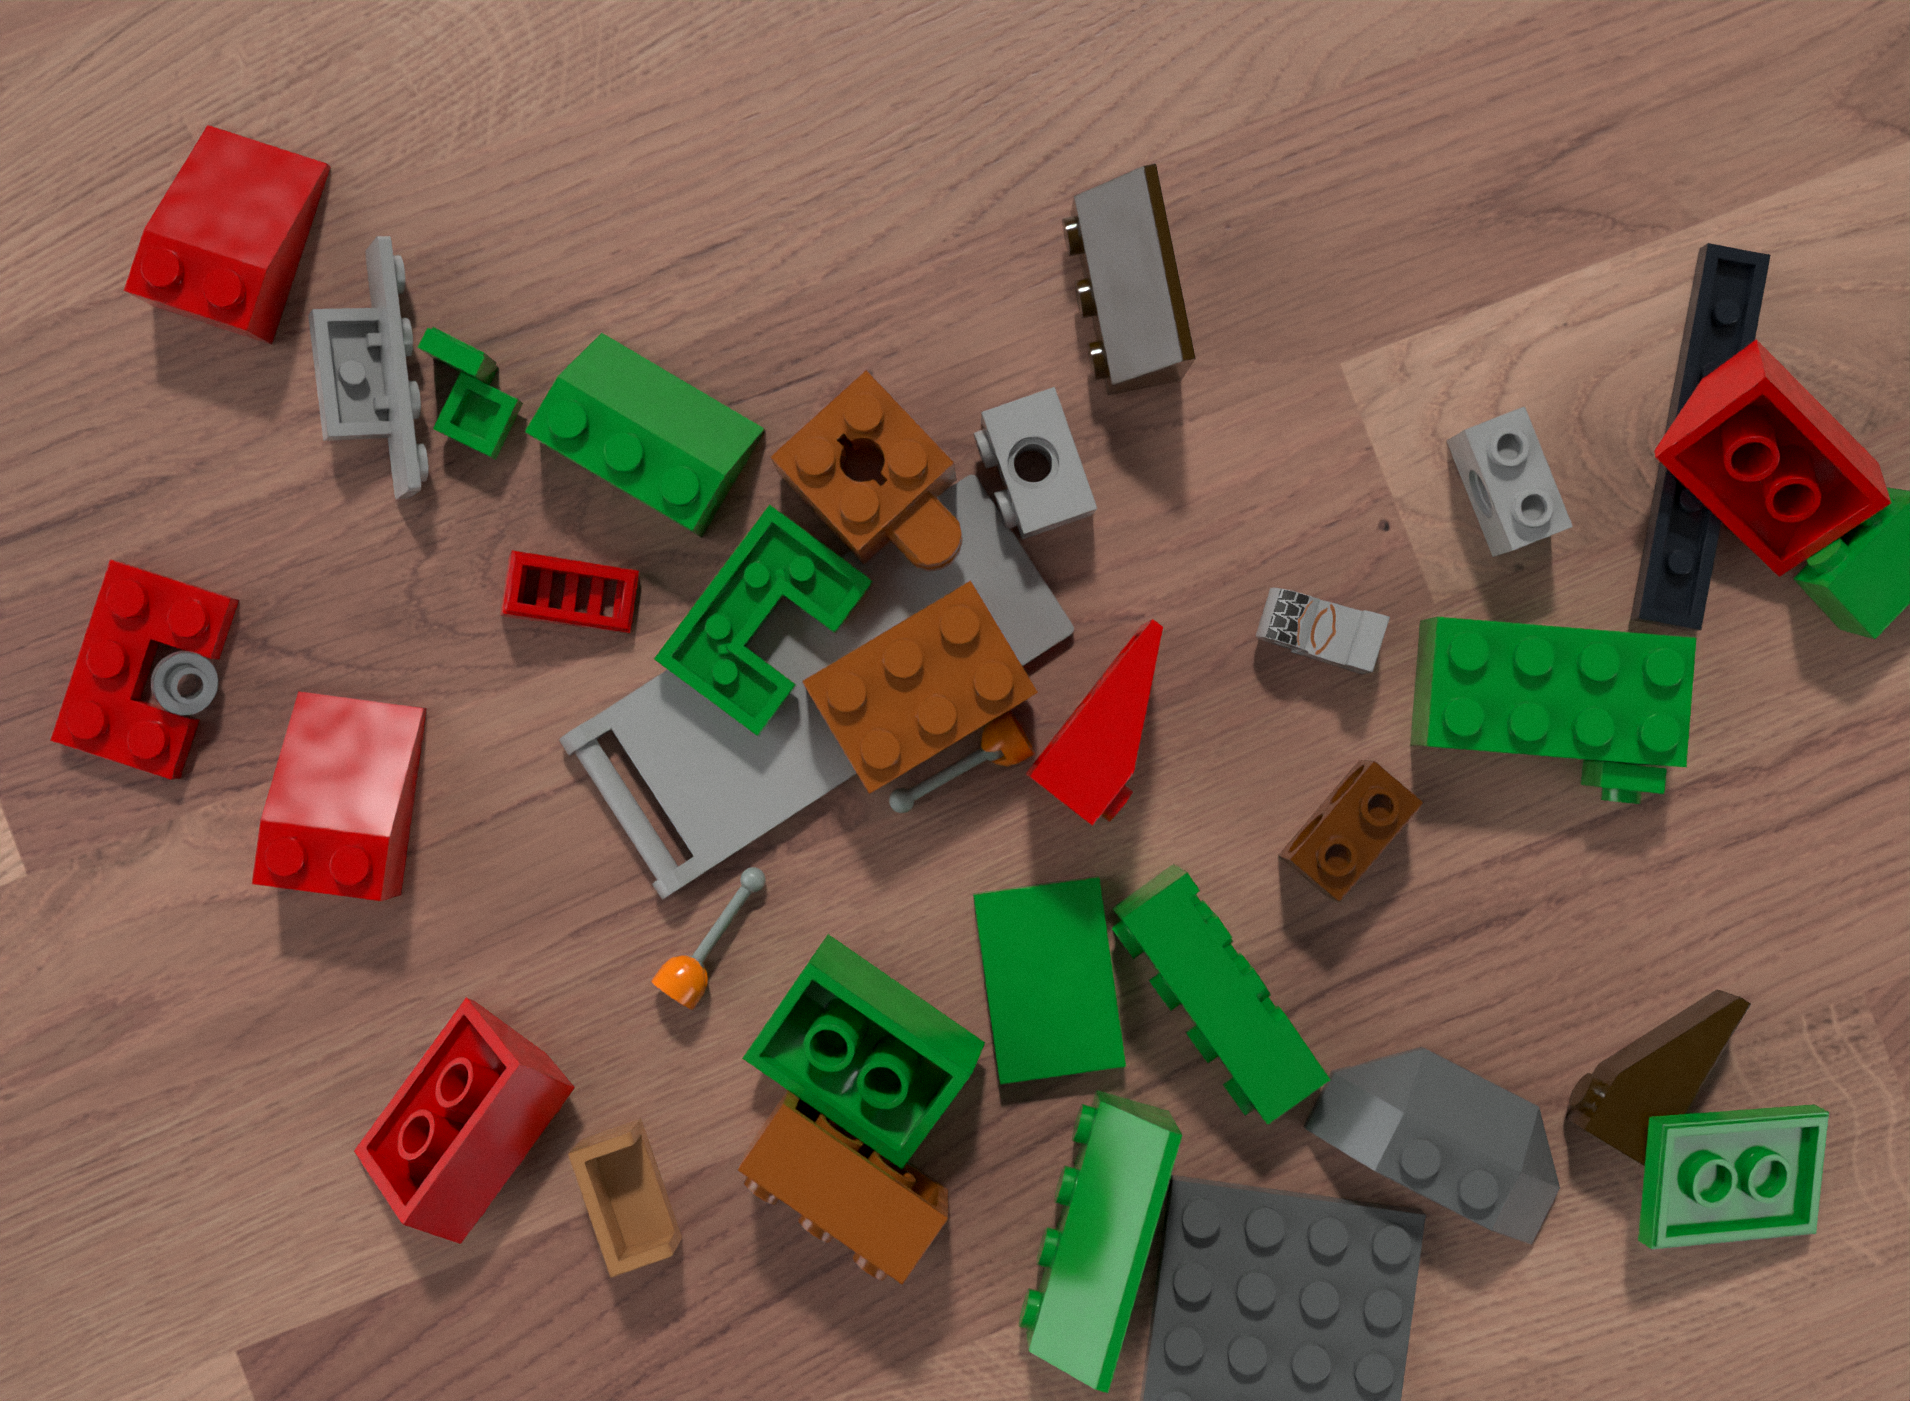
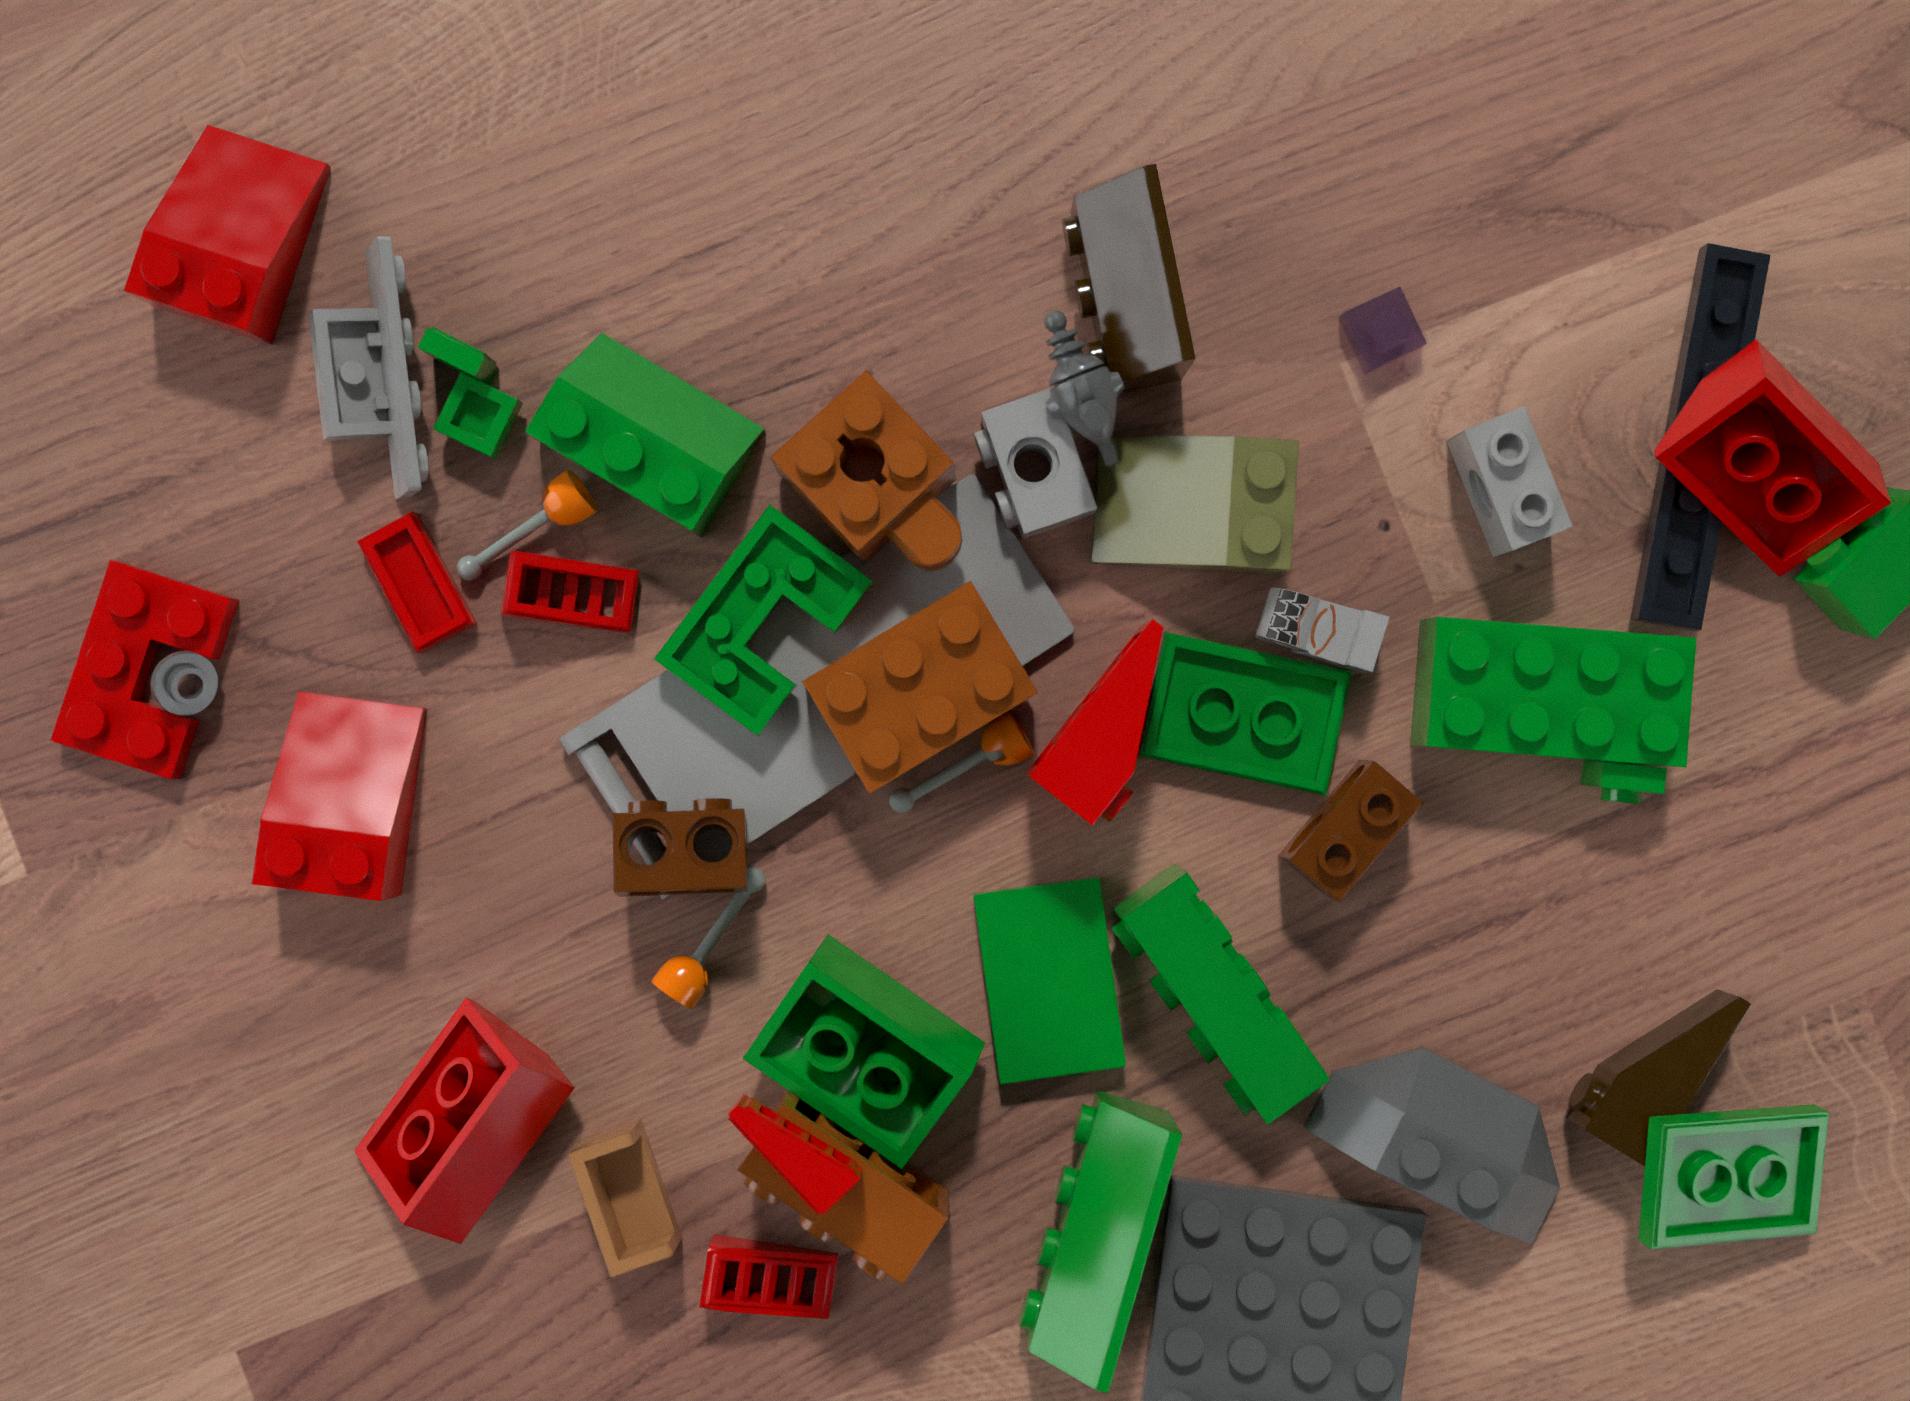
(417, 582): none -> red tile
(563, 501): none -> hinge
(680, 868): none -> reddish brown brick
(742, 1300): none -> red slope
(804, 1161): none -> red slope
(1082, 389): none -> dark grey piece
(1197, 504): none -> olive slope
(1244, 713): none -> green tile
(1382, 330): none -> clear purple plate

